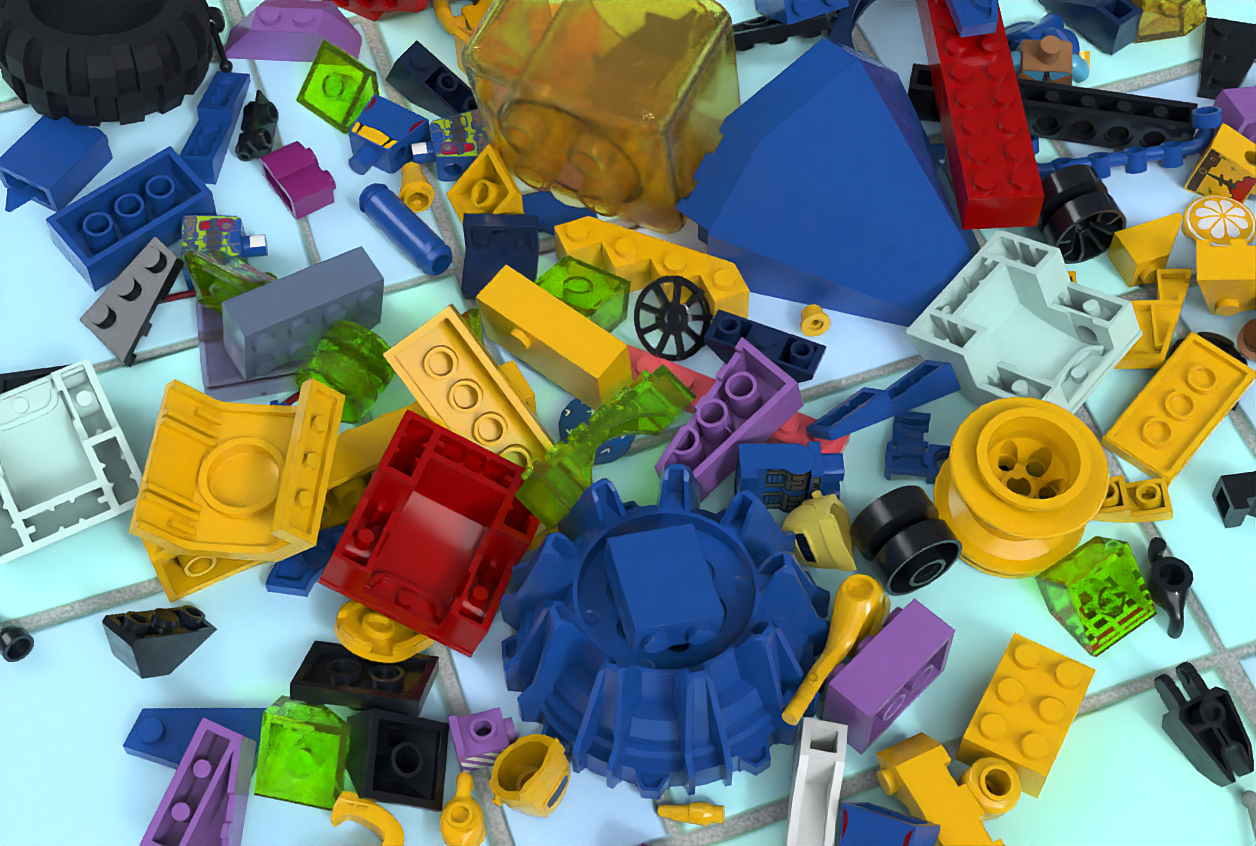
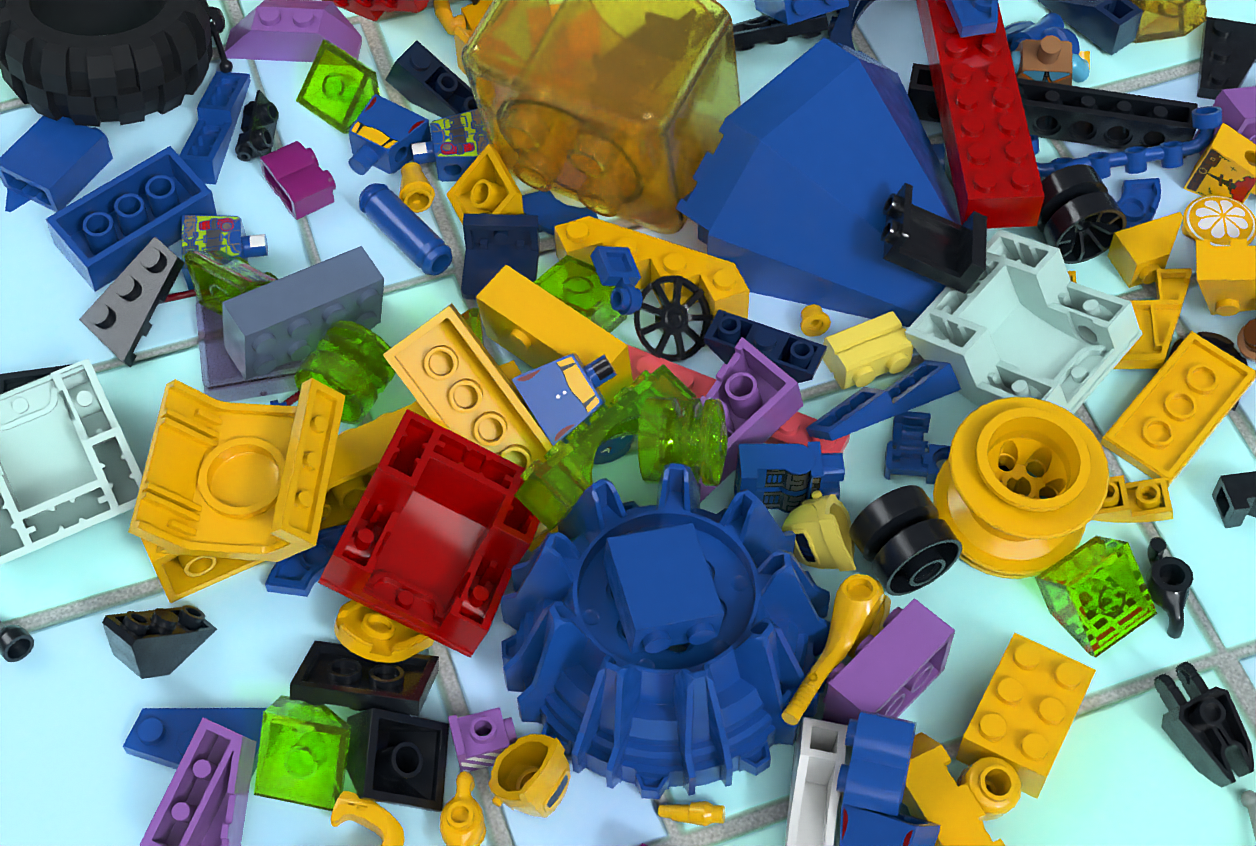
(564, 393): none -> torso
(618, 269): none -> blue plate
(693, 439): none -> clear neon green wheel
(868, 351): none -> light yellow brick
(877, 762): none -> blue brick
(934, 244): none -> black panel
(1139, 200): none -> blue tile

